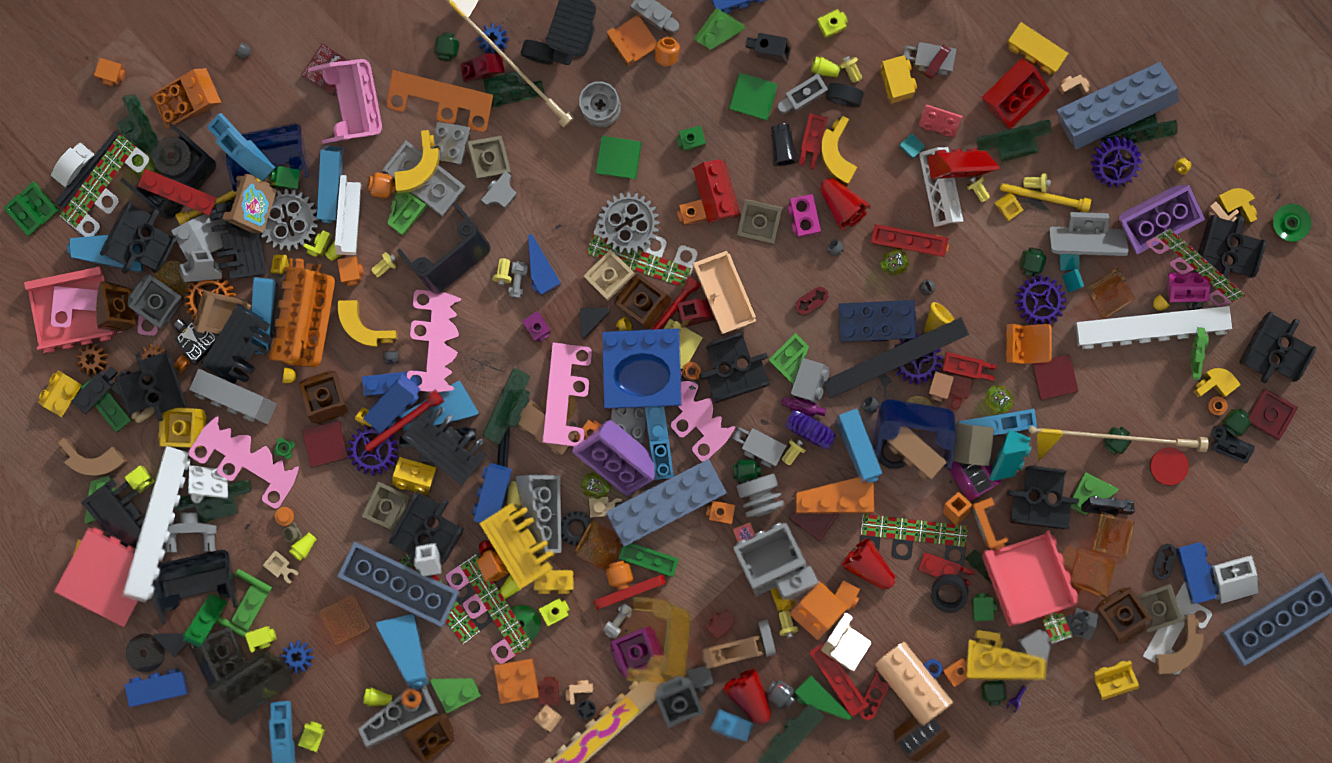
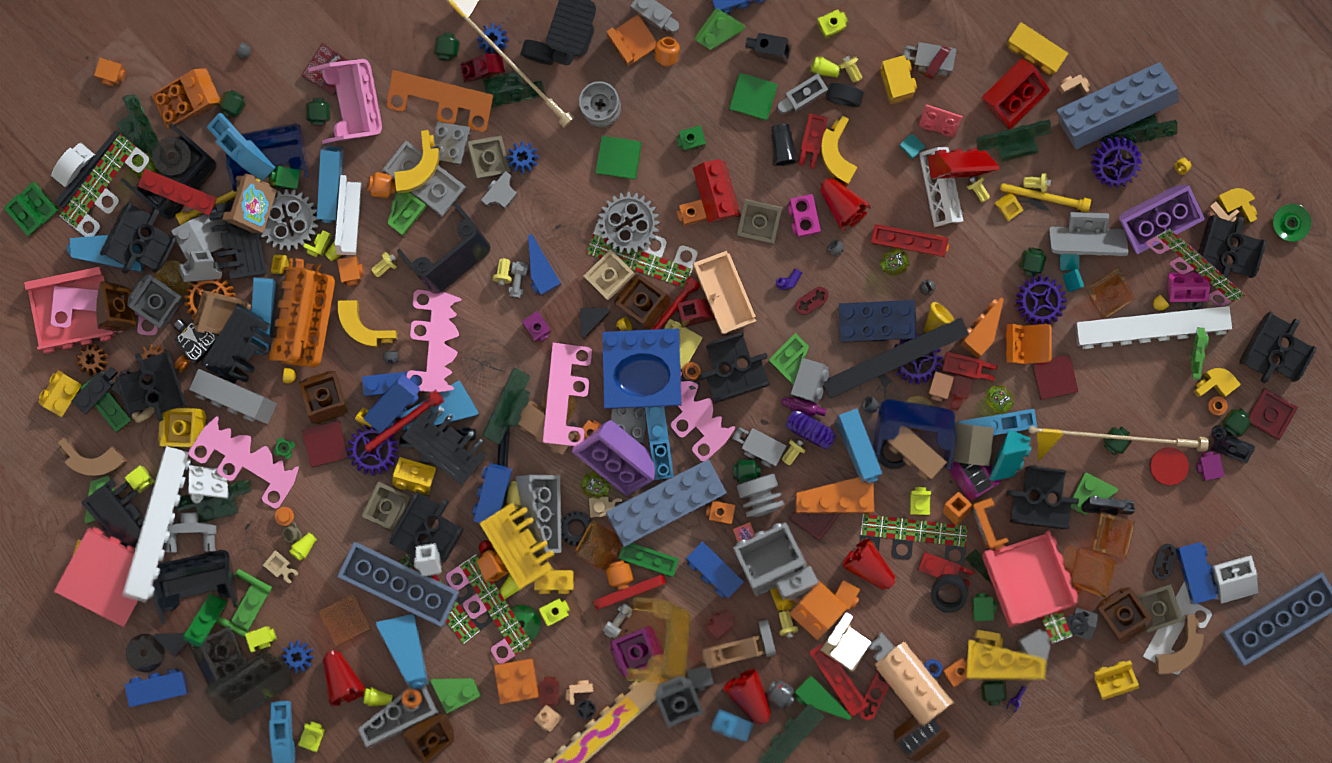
(231, 104): none -> dark green head
(318, 111): none -> dark green head
(341, 679): none -> red cone
(521, 151): none -> blue gear
(714, 570): none -> blue brick
(789, 282): none -> dark purple arm
(883, 645): none -> light grey hinge
(920, 501): none -> neon yellow bracket
(984, 331): none -> orange slope
(1210, 466): none -> magenta brick

